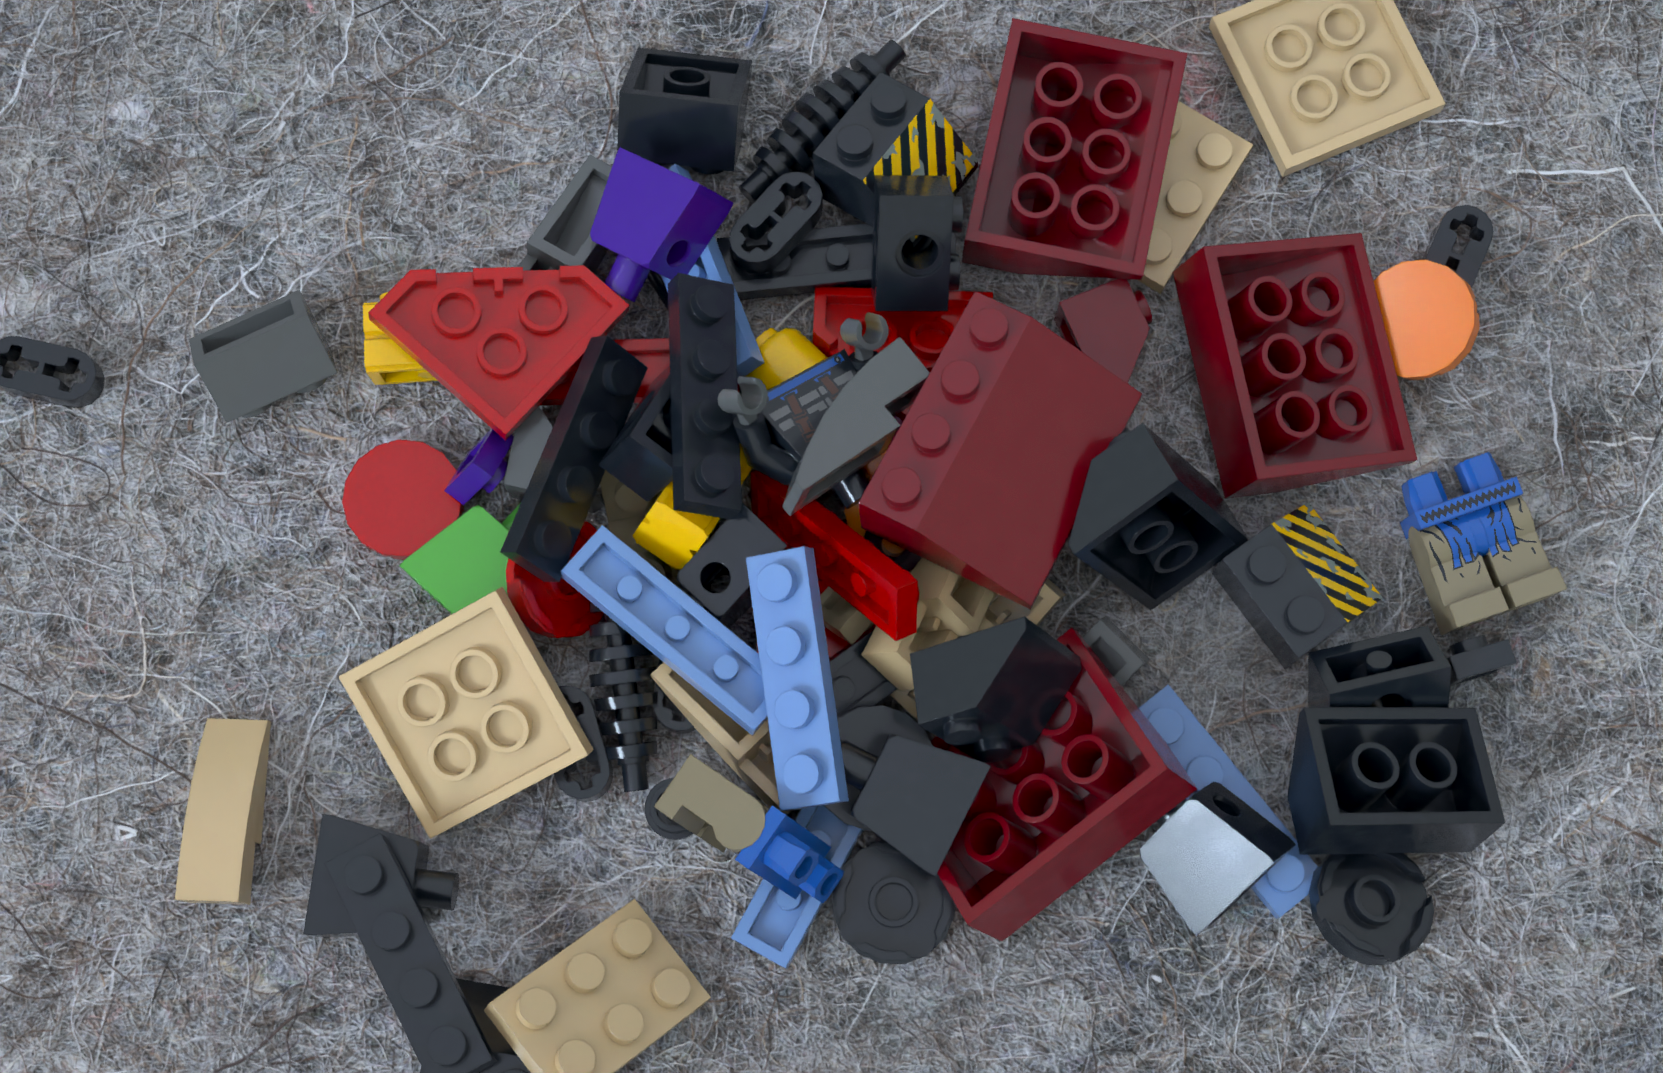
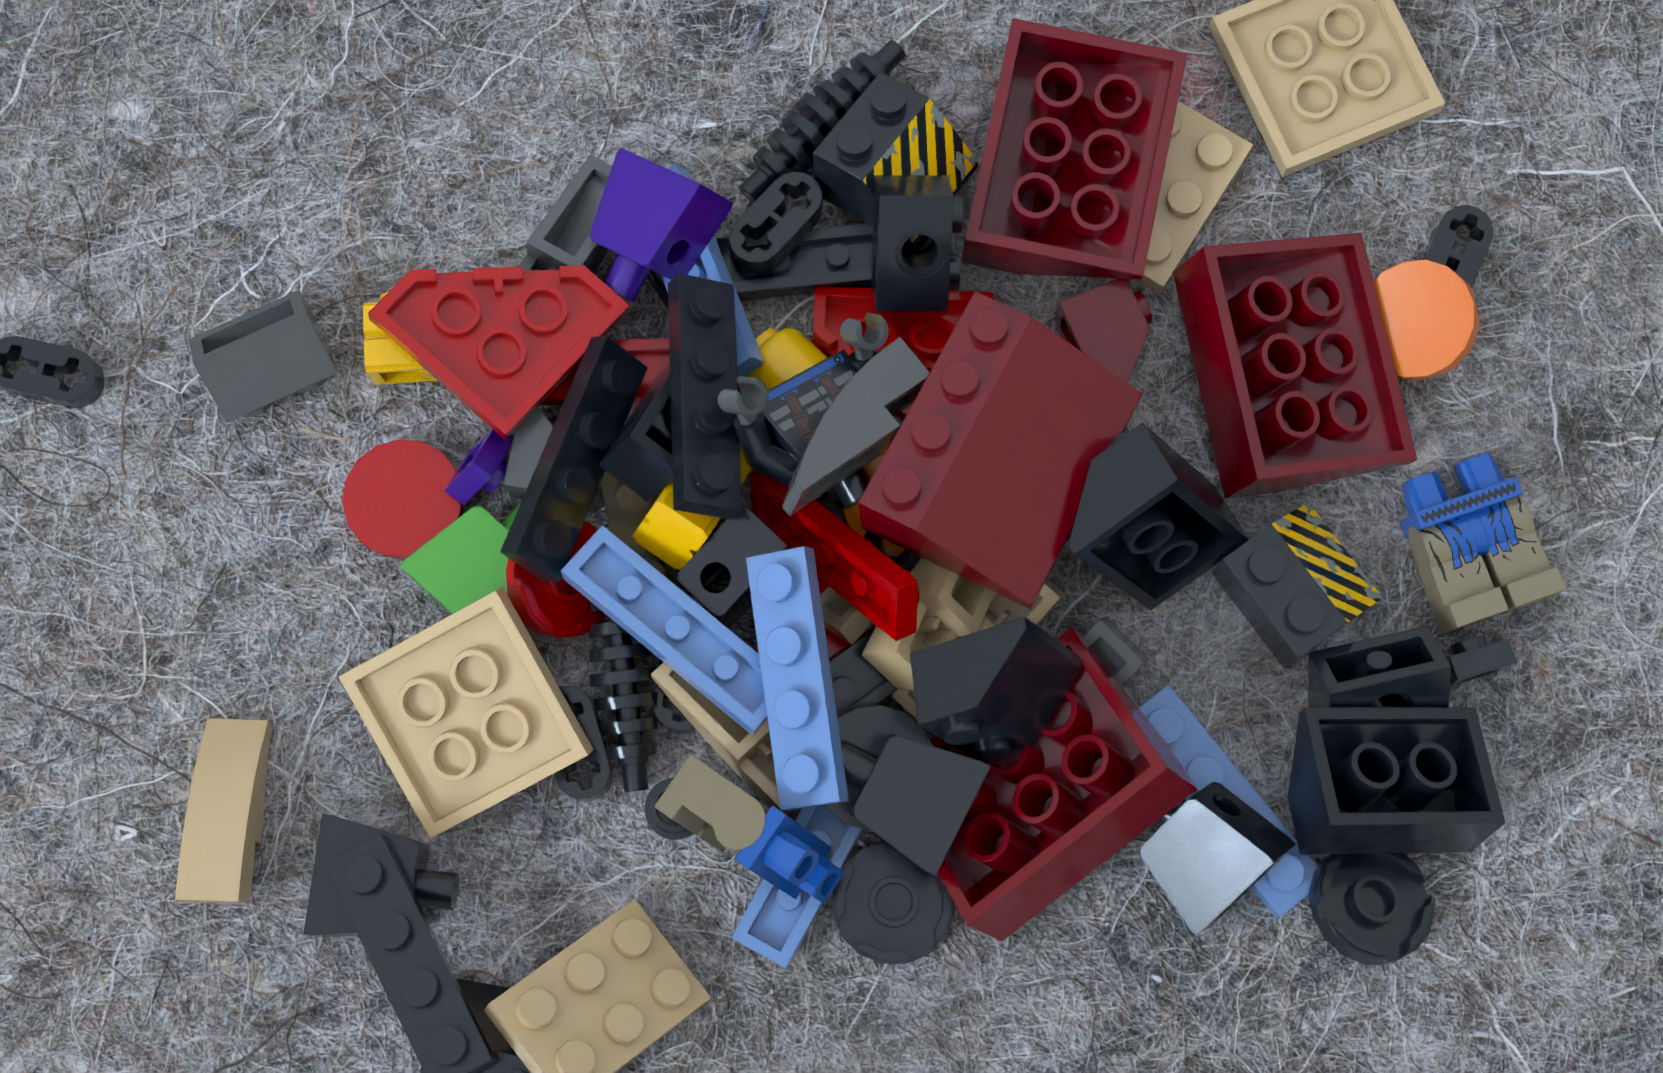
(684, 109): black slope -> none

